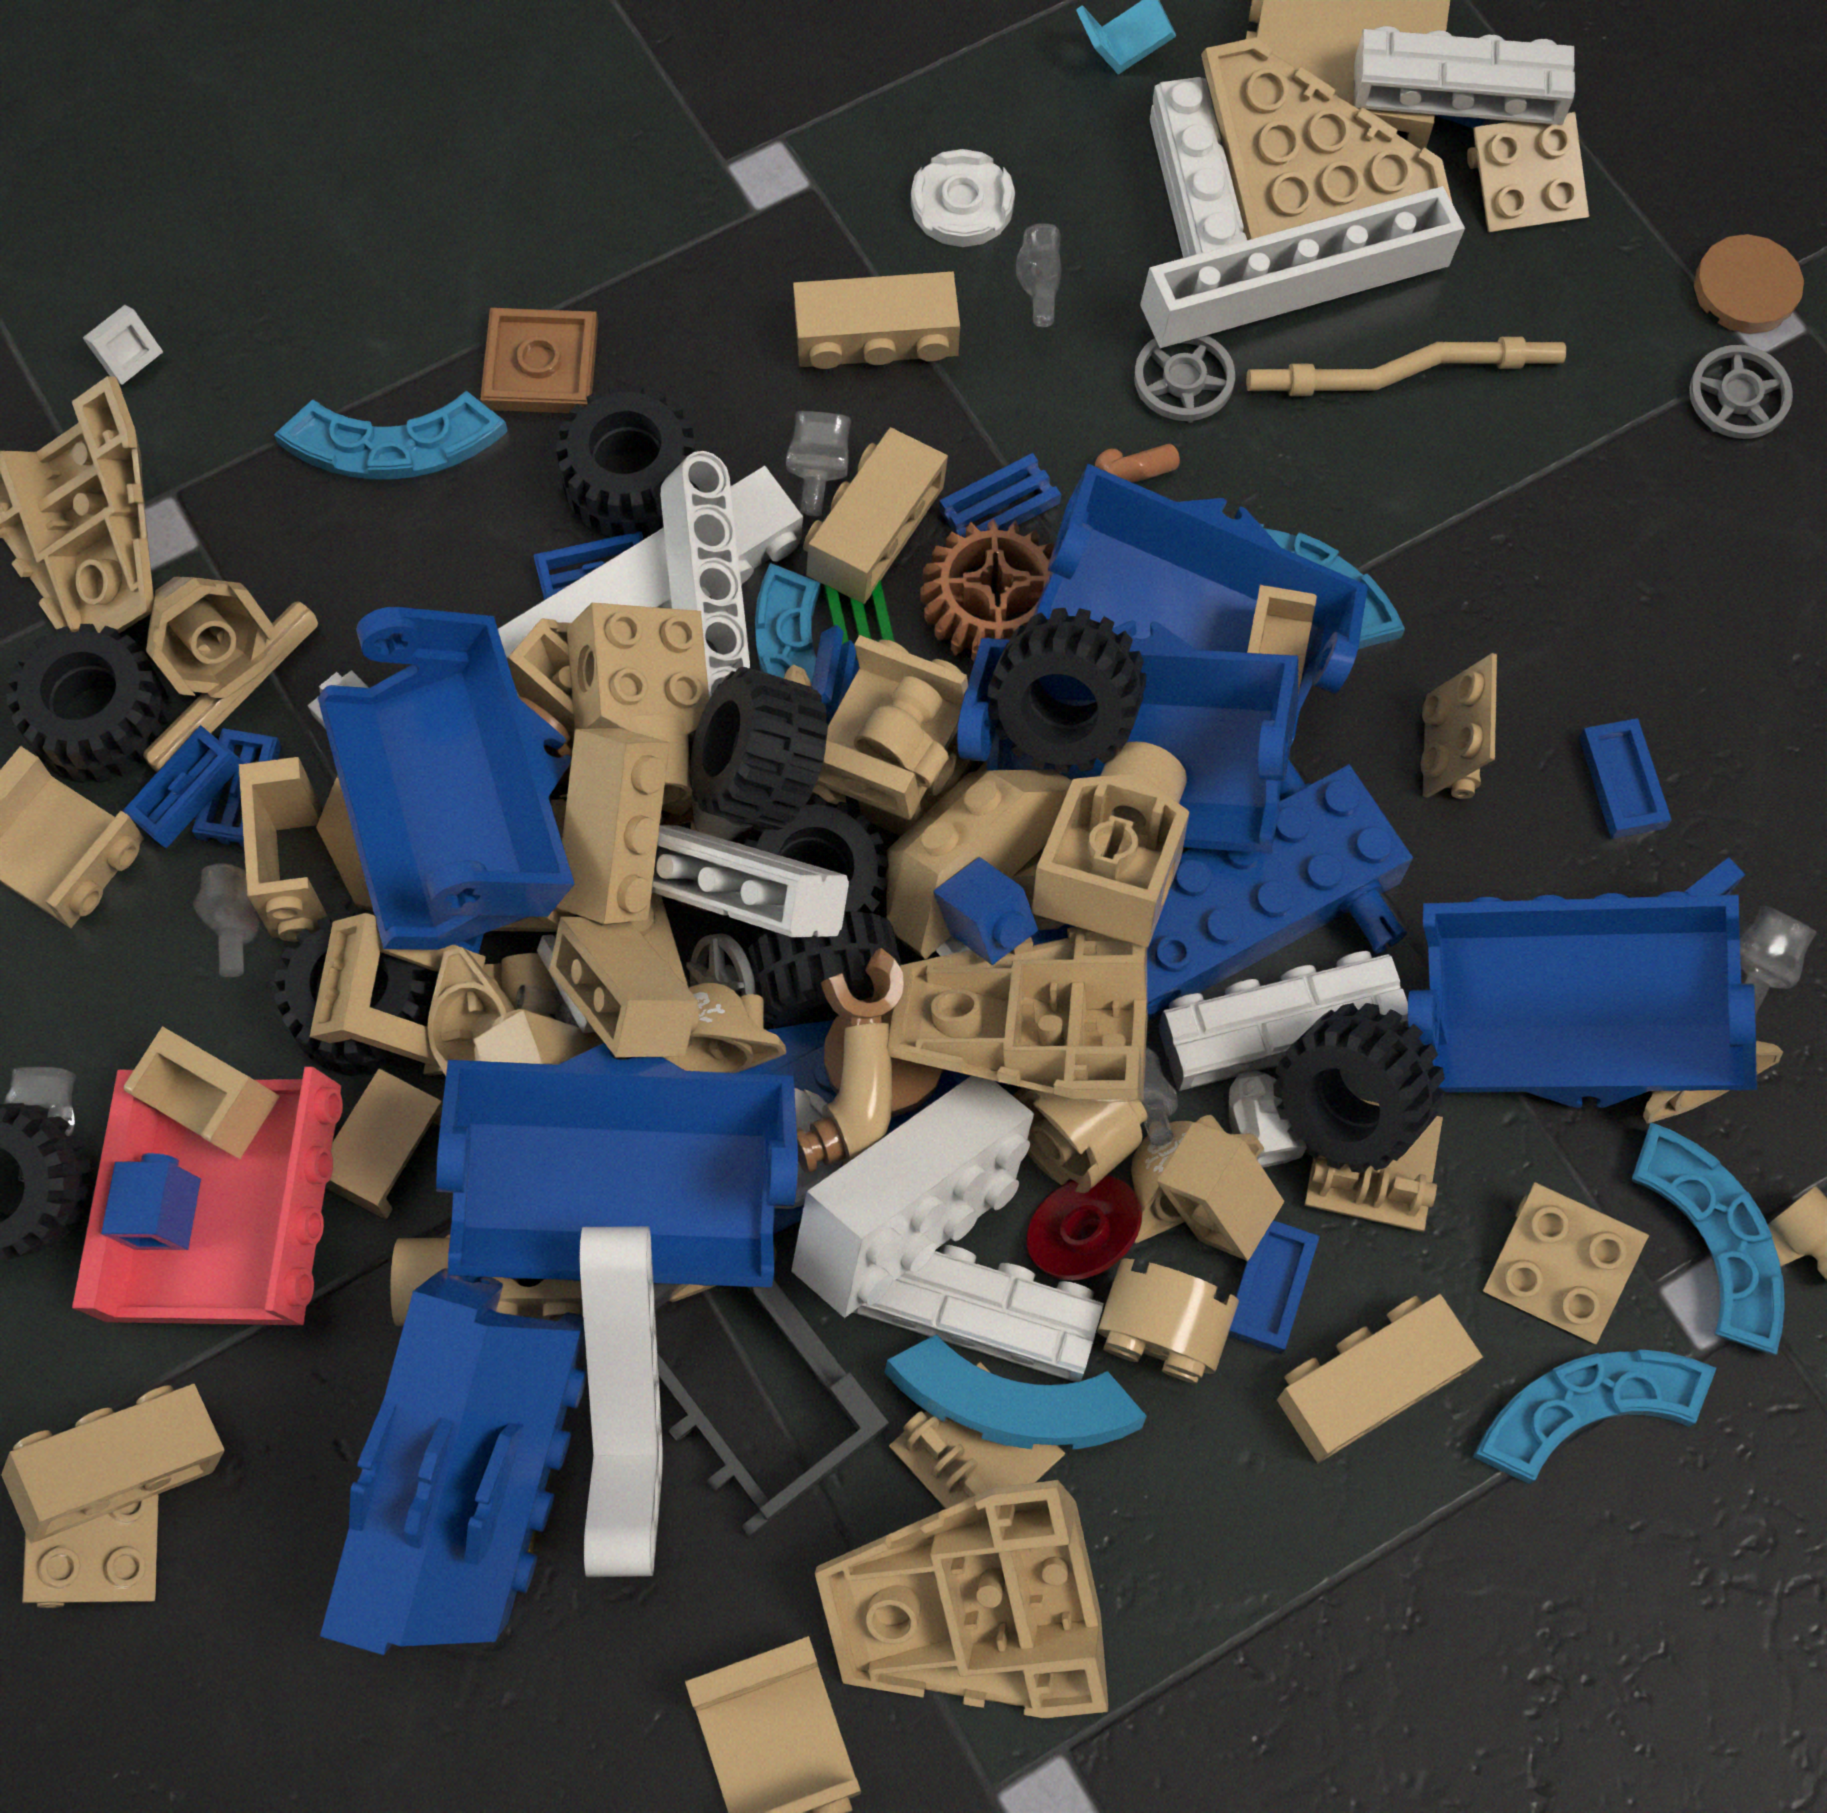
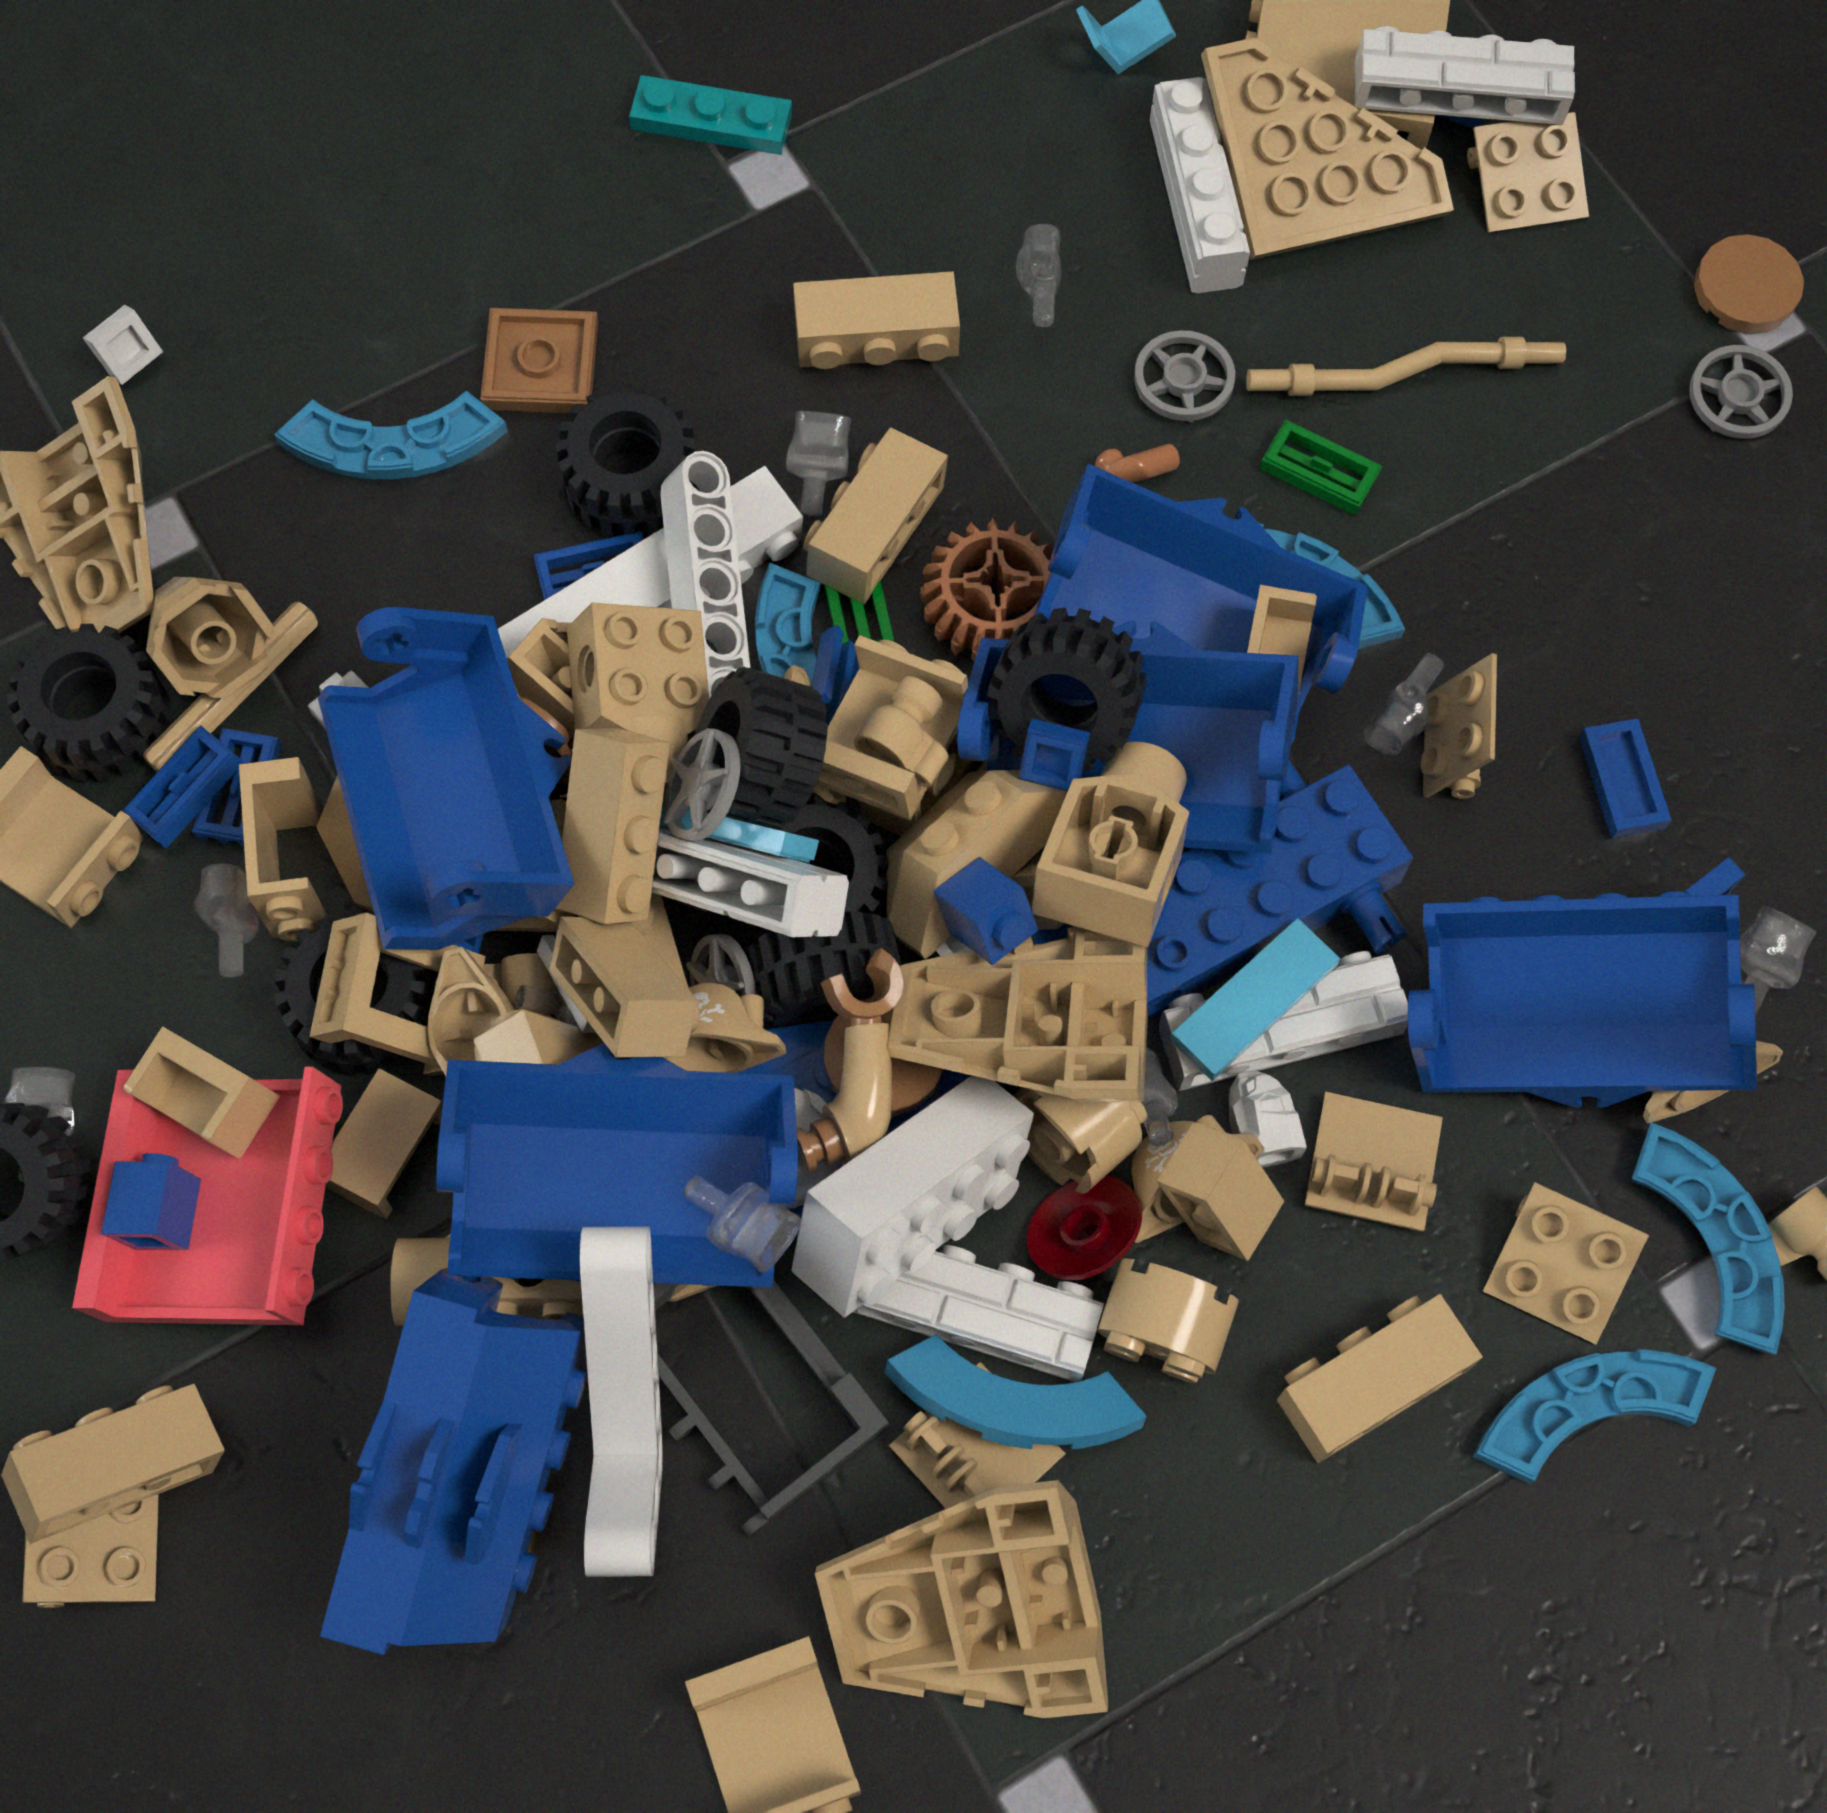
(702, 785): none -> light grey wheel
(710, 114): none -> teal plate
(745, 1222): none -> clear piece
(758, 838): none -> medium azure tile
(962, 198): white tile -> none
(993, 483): blue tile -> none
(1053, 754): none -> blue tile
(1254, 999): none -> medium azure tile
(1273, 1287): blue tile -> none
(1300, 266): white brick -> none
(1317, 474): none -> green tile
(1336, 1120): black tyre -> none
(1404, 709): none -> clear piece

